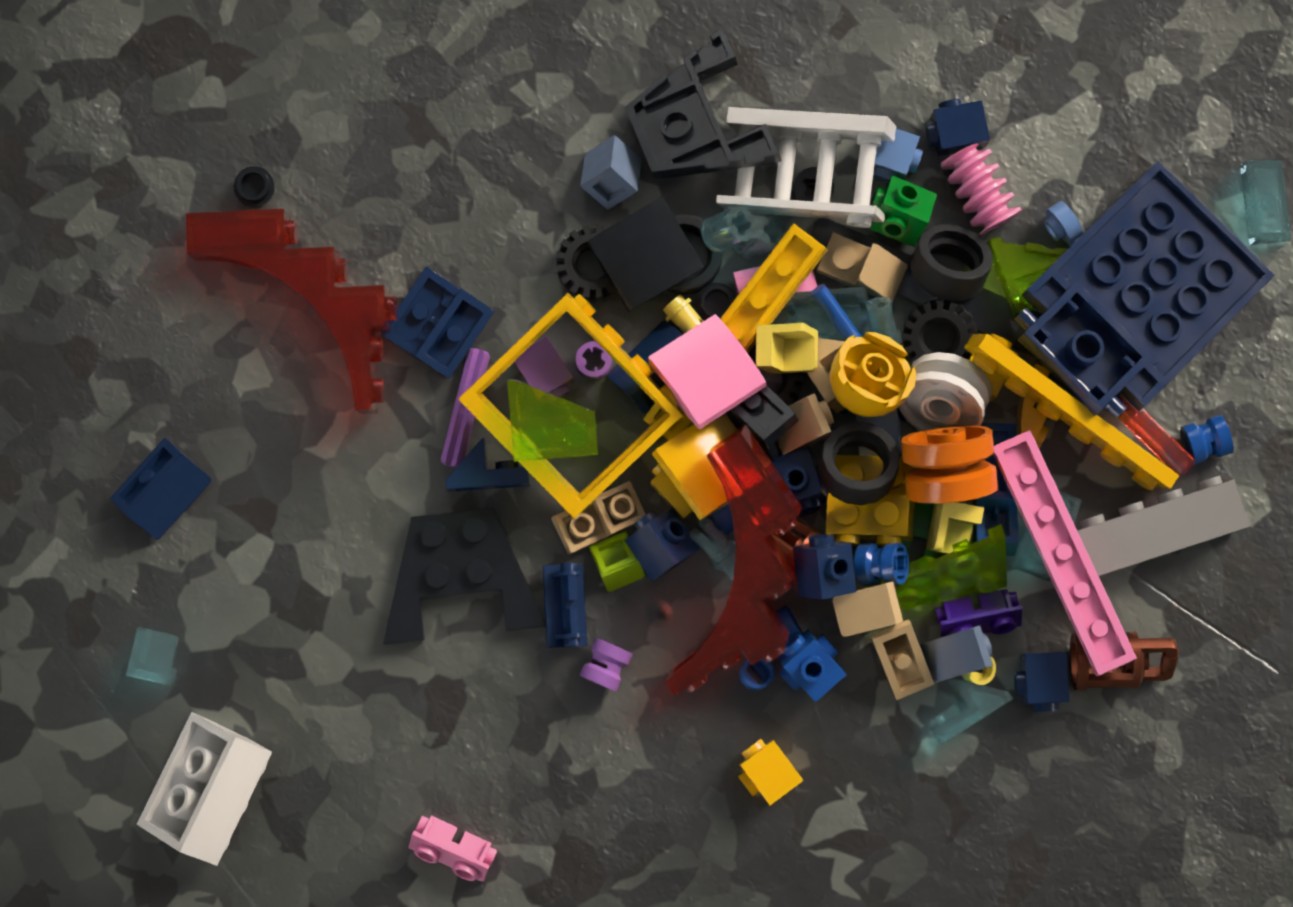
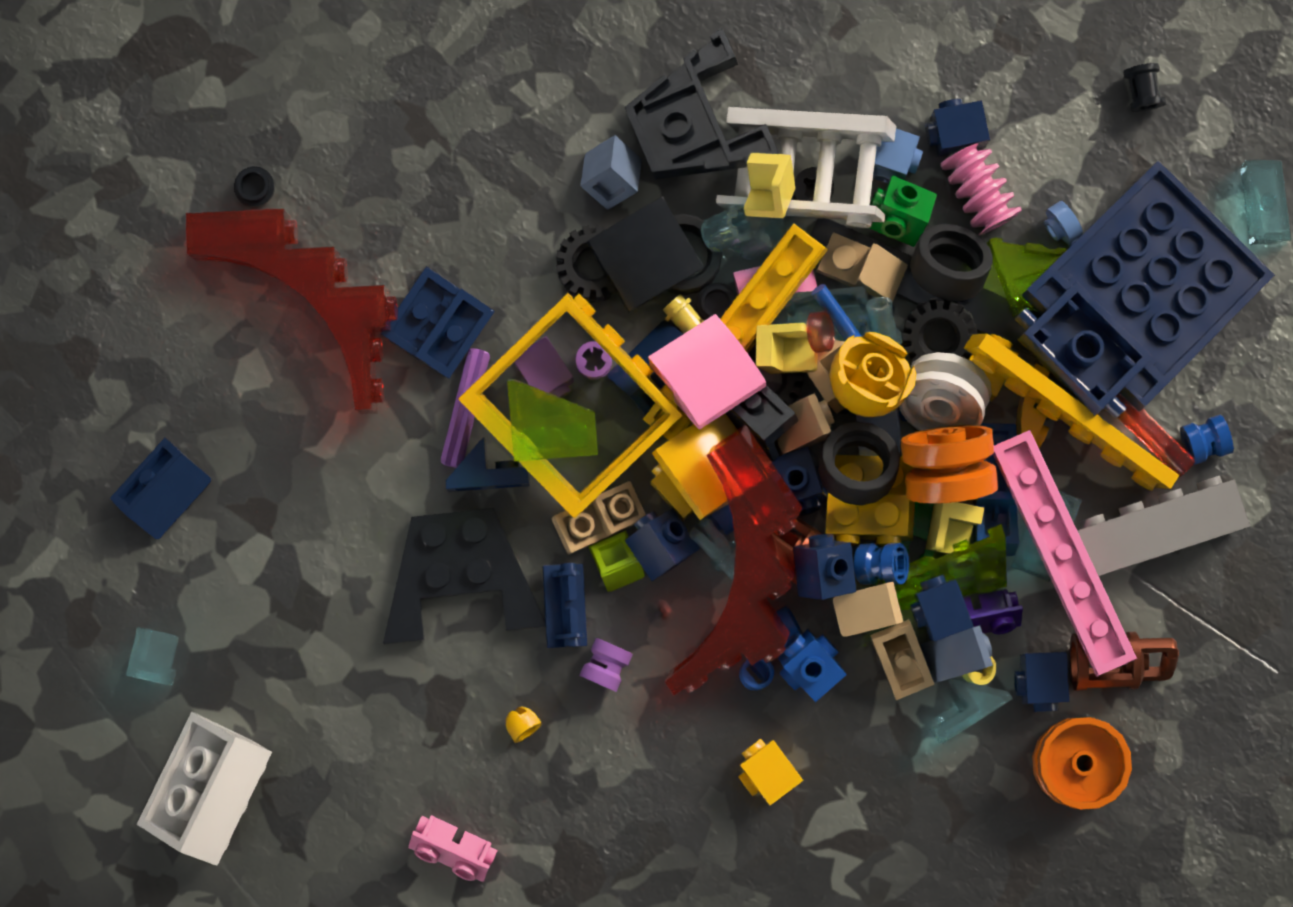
(522, 723): none -> yellow hinge
(770, 184): none -> light yellow panel
(828, 337): none -> clear red axle
(940, 608): none -> dark blue brick
(1106, 765): none -> orange wheel
(1144, 87): none -> black bush

